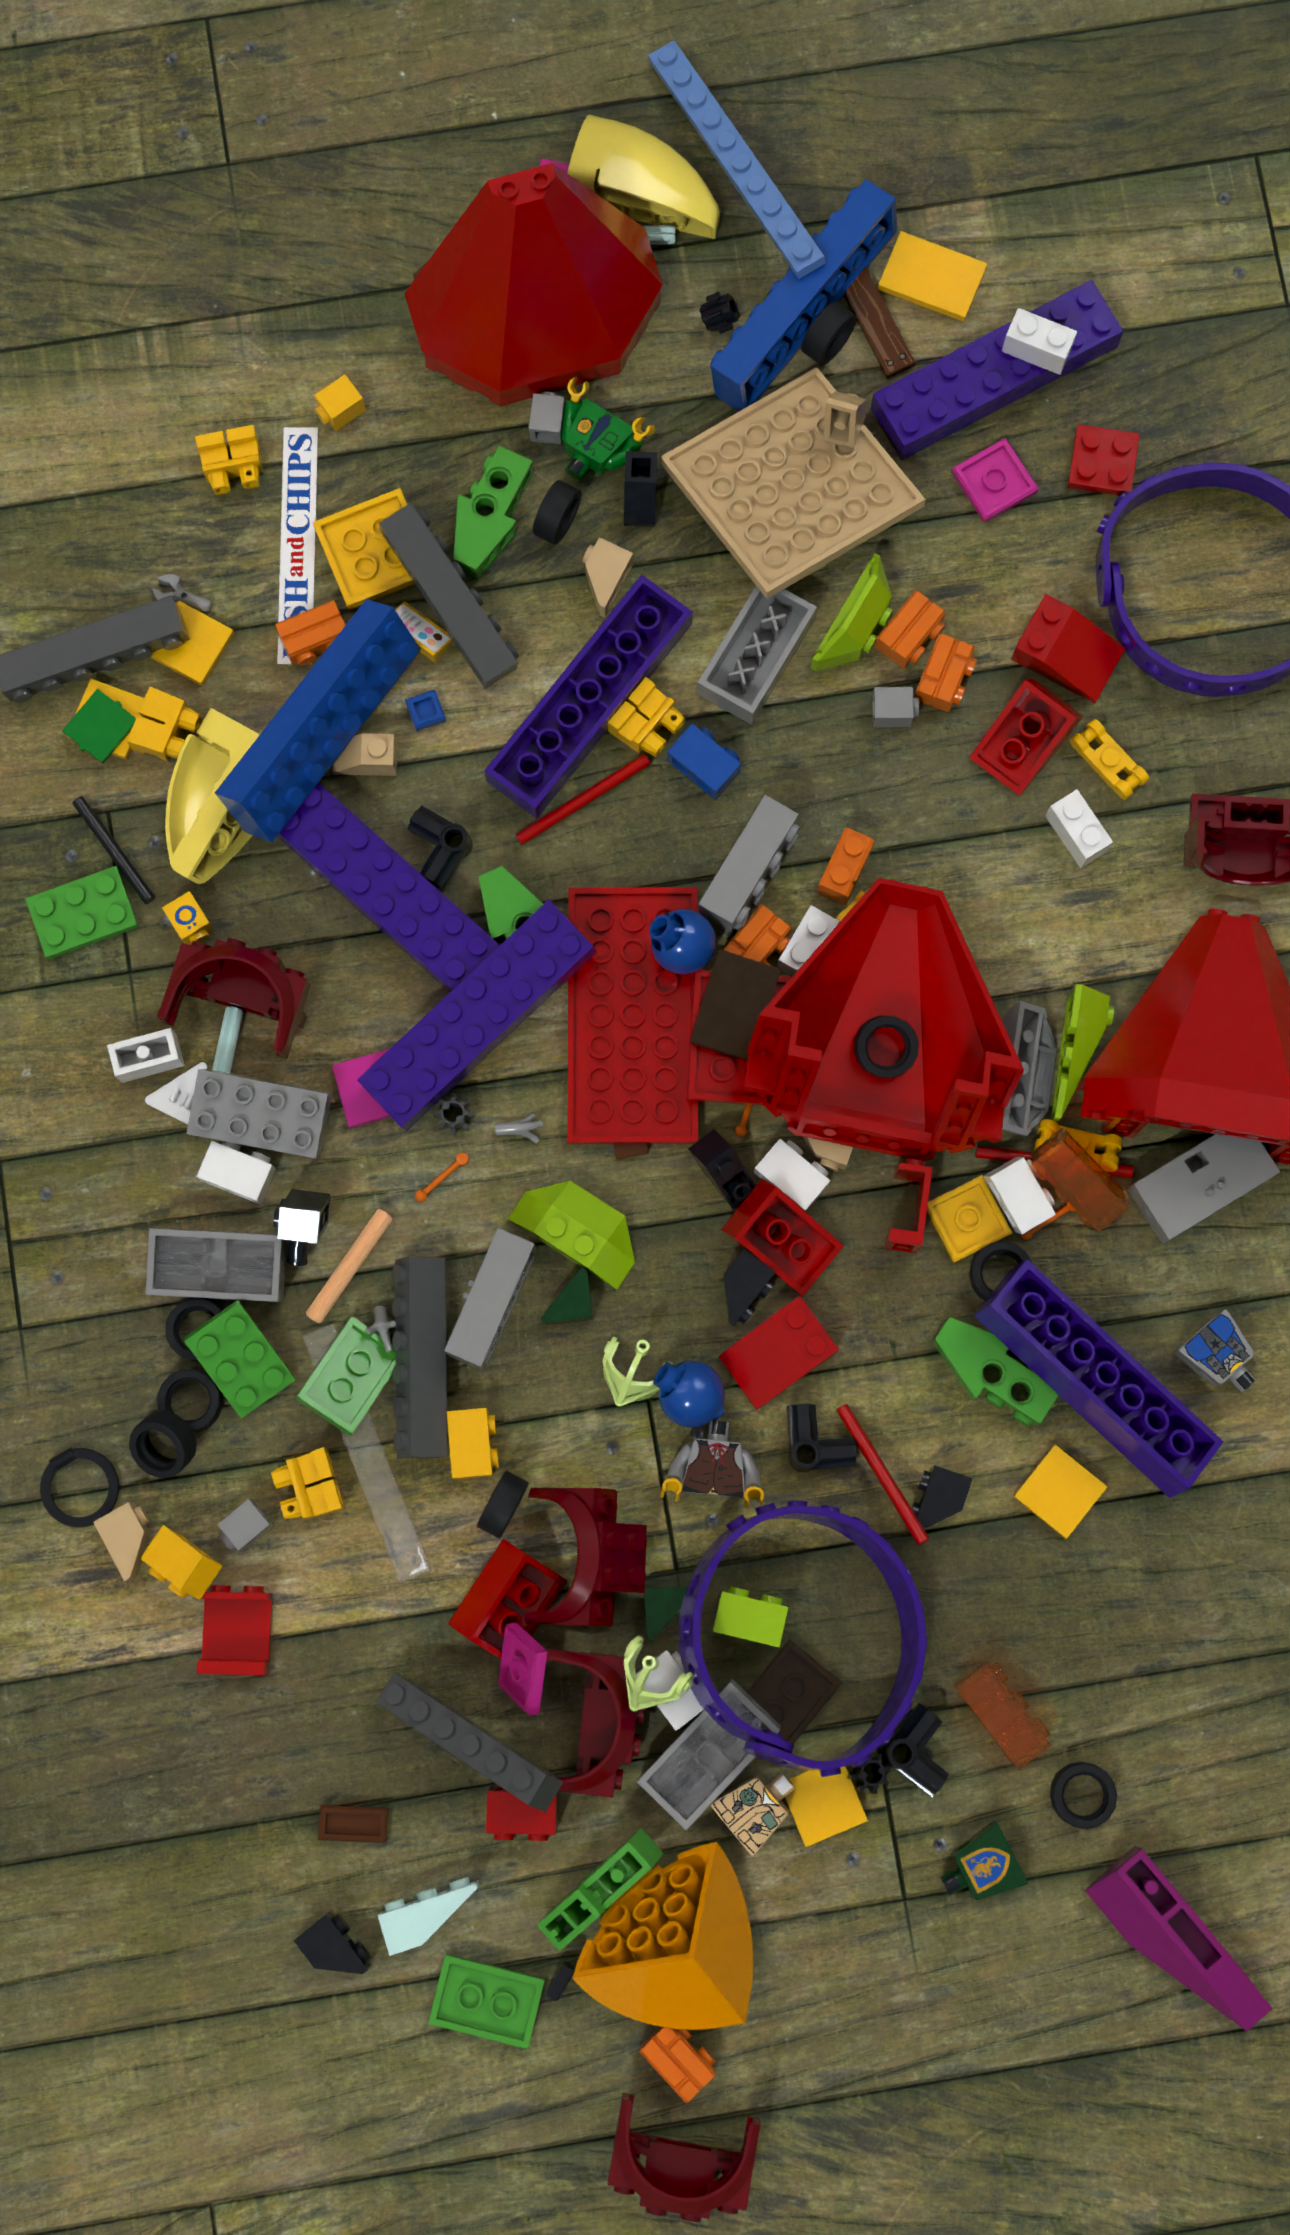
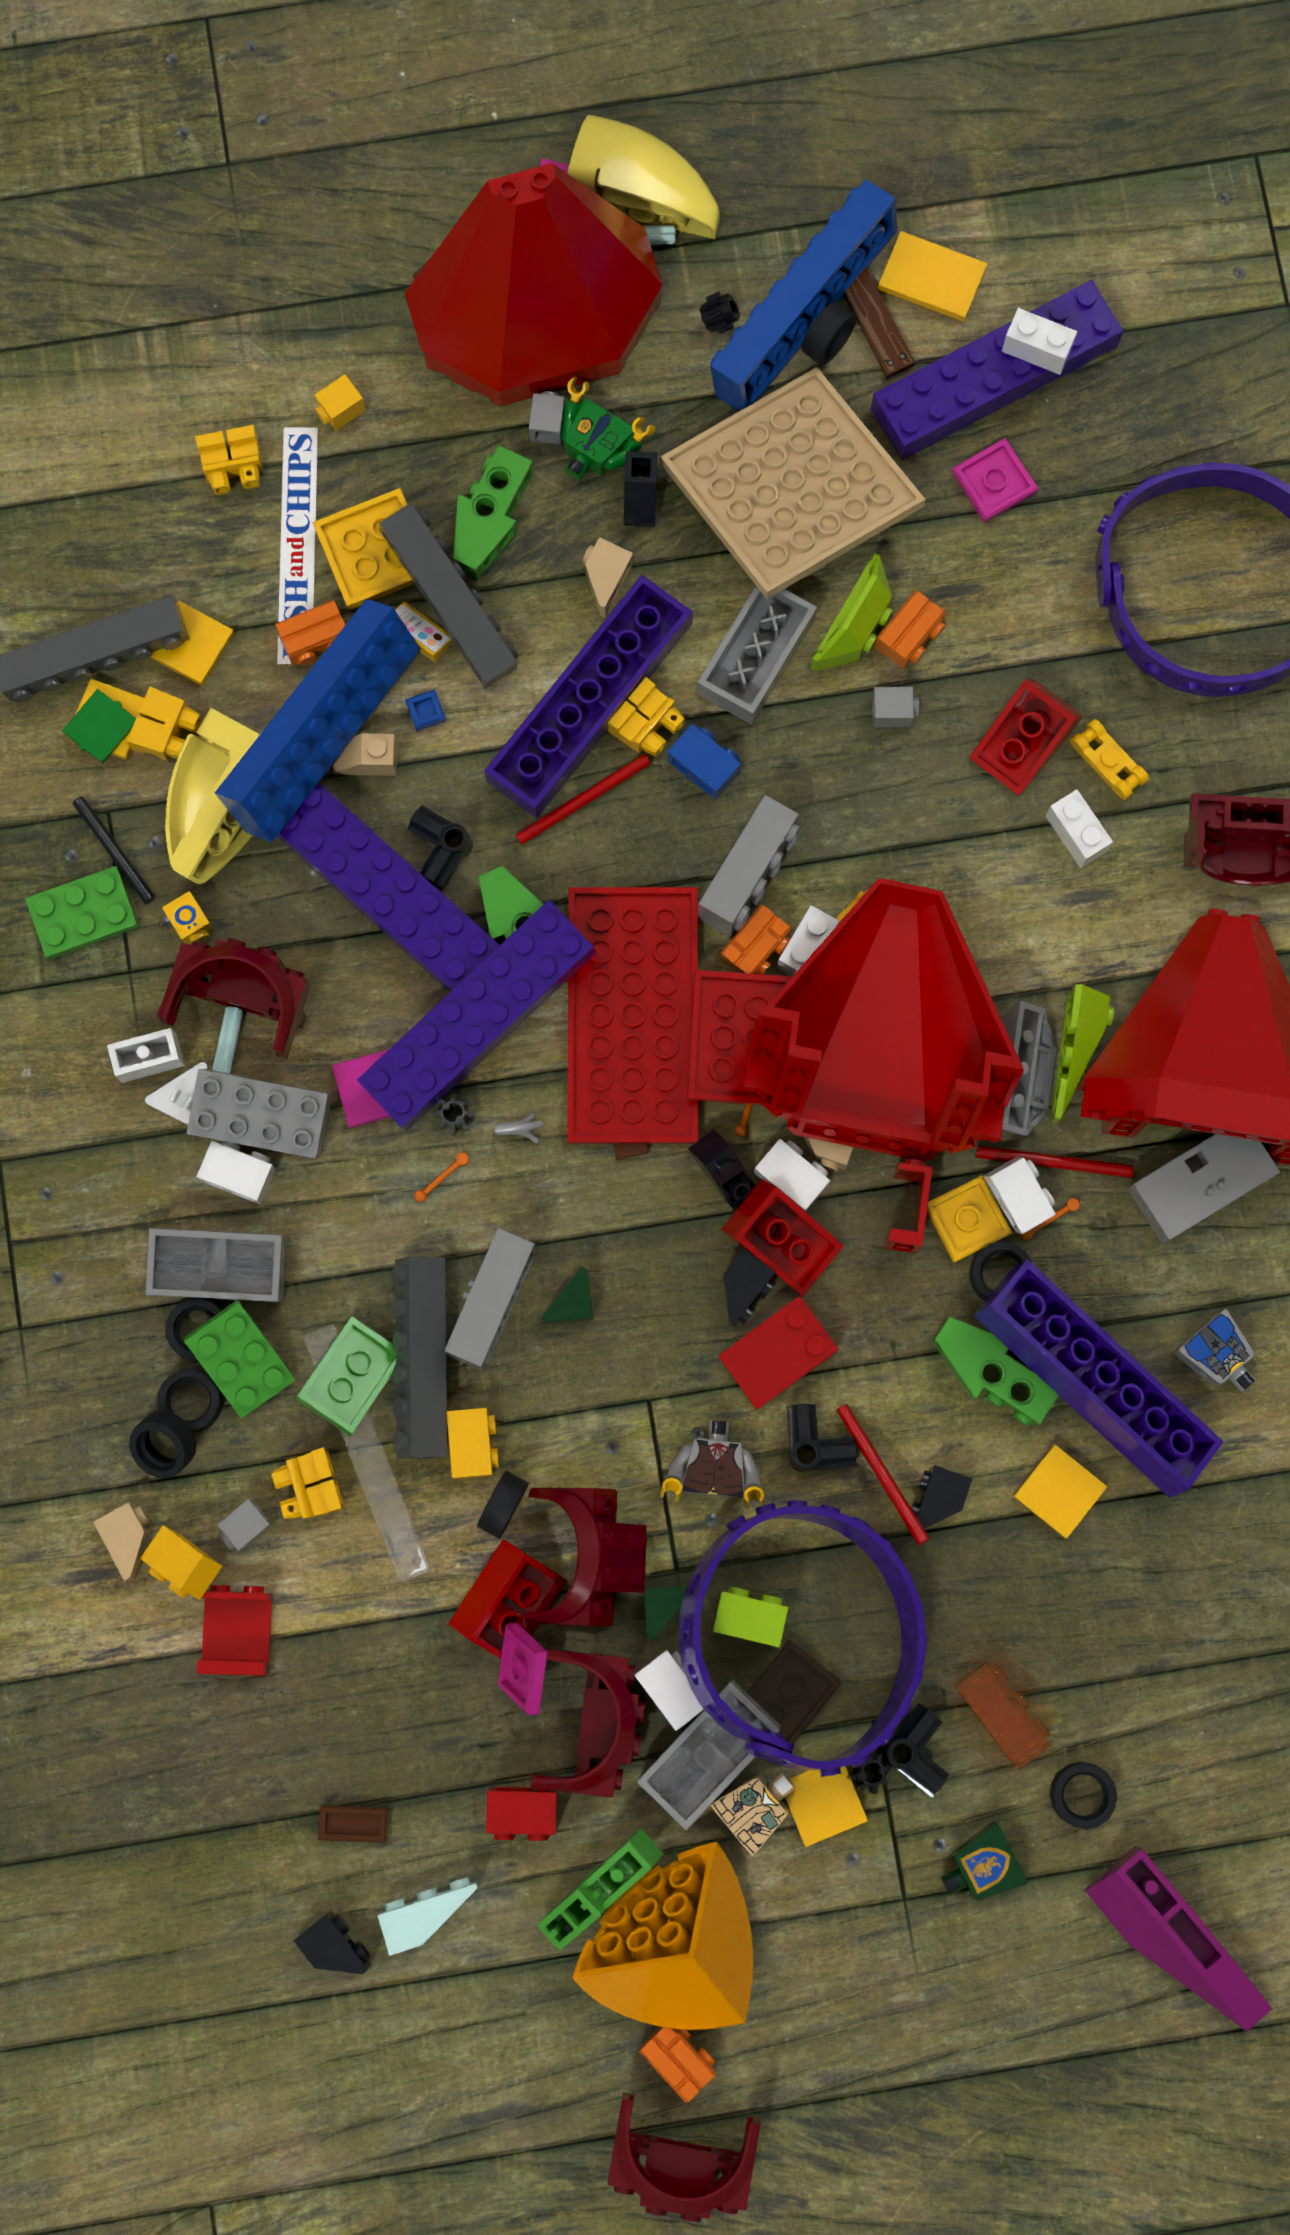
(64, 1459): black piece -> none
(181, 595): light grey bar -> none
(301, 1221): black brick -> none
(349, 1266): light nougat axle -> none
(382, 1326): light grey bar -> none
(470, 1742): dark grey brick -> none
(486, 2001): bright green plate -> none
(557, 512): black tyre -> none
(560, 1981): black tile -> none
(579, 1229): lime wedge -> none
(624, 1388): yellowish green helmet -> none
(637, 1695): yellowish green helmet -> none
(682, 941): blue brick -> none
(690, 1393): blue brick -> none
(732, 1003): dark brown tile -> none
(737, 160): medium blue plate -> none
(844, 418): tan slope -> none
(845, 866): orange brick -> none
(908, 1058): black tyre -> none
(944, 673): orange brick -> none
(1068, 649): red slope -> none
(1079, 1180): clear orange brick -> none
(1103, 460): red plate -> none
(1110, 1143): yellow plate -> none

